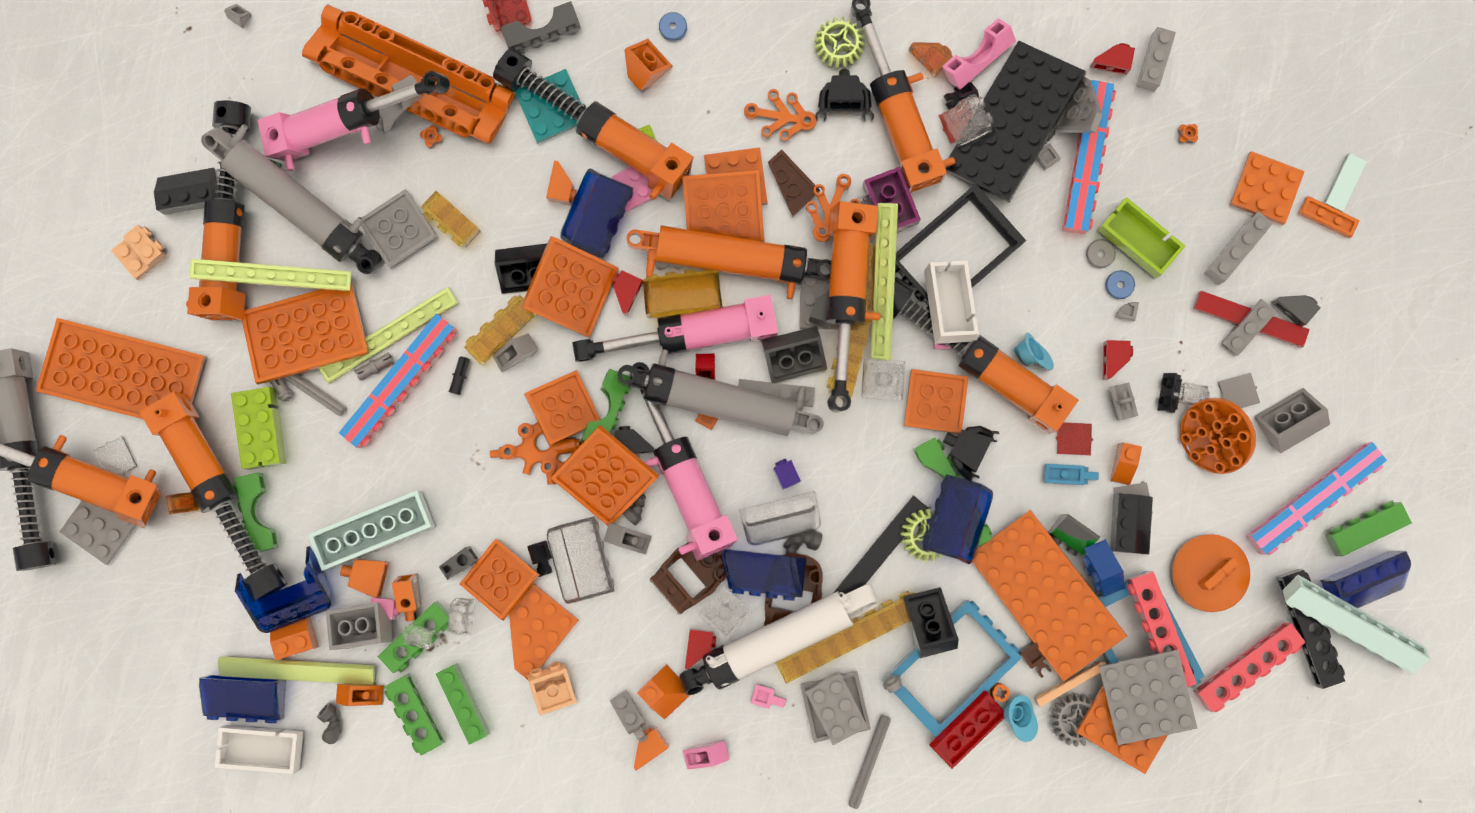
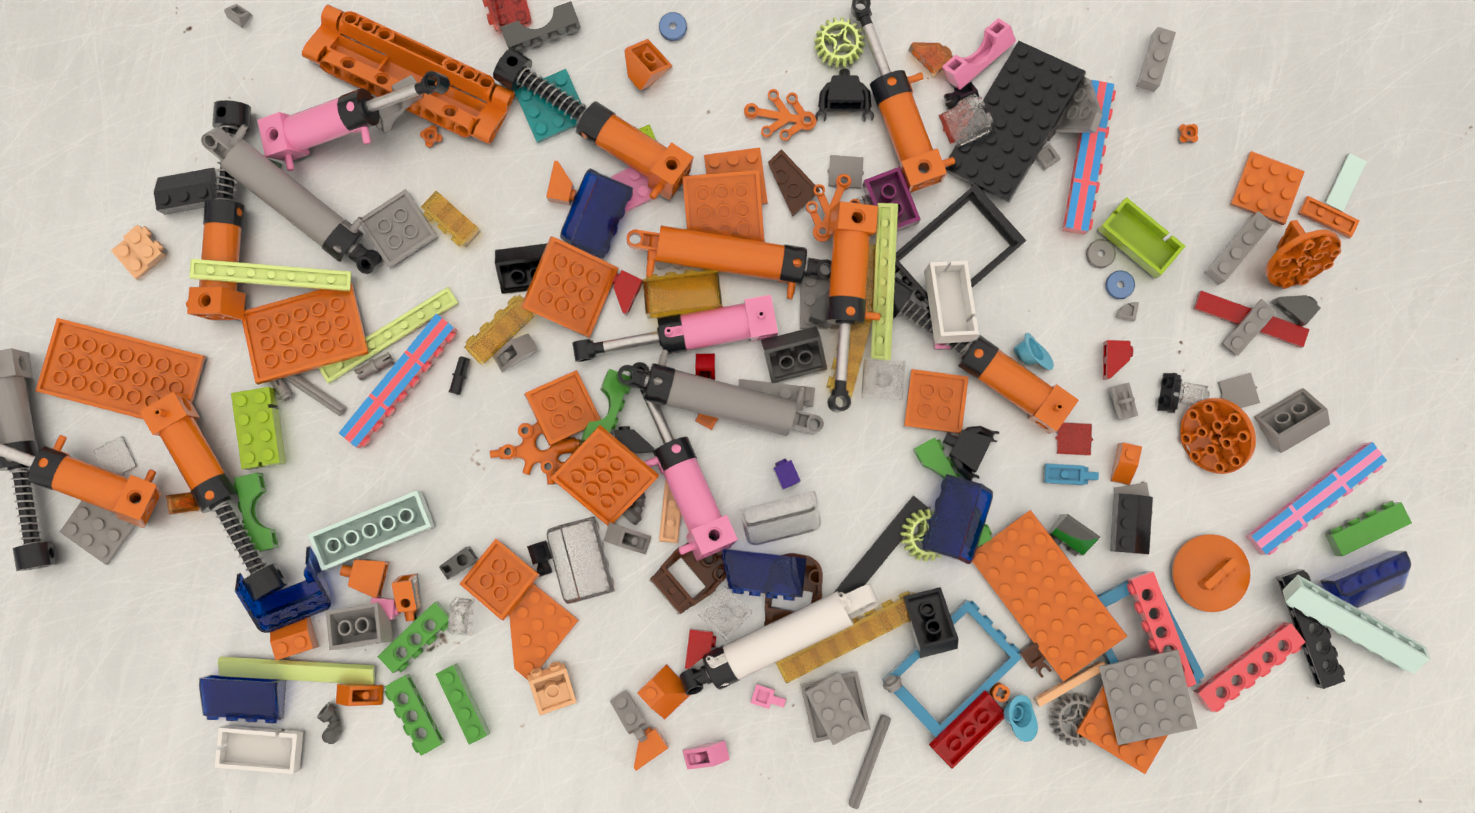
(418, 635): clear brick -> none
(670, 518): none -> light nougat tile
(811, 539): dark grey arm -> none
(846, 165): none -> light grey piece
(1103, 568): blue brick -> none
(1116, 59): red slope -> none
(1302, 255): none -> orange bracket

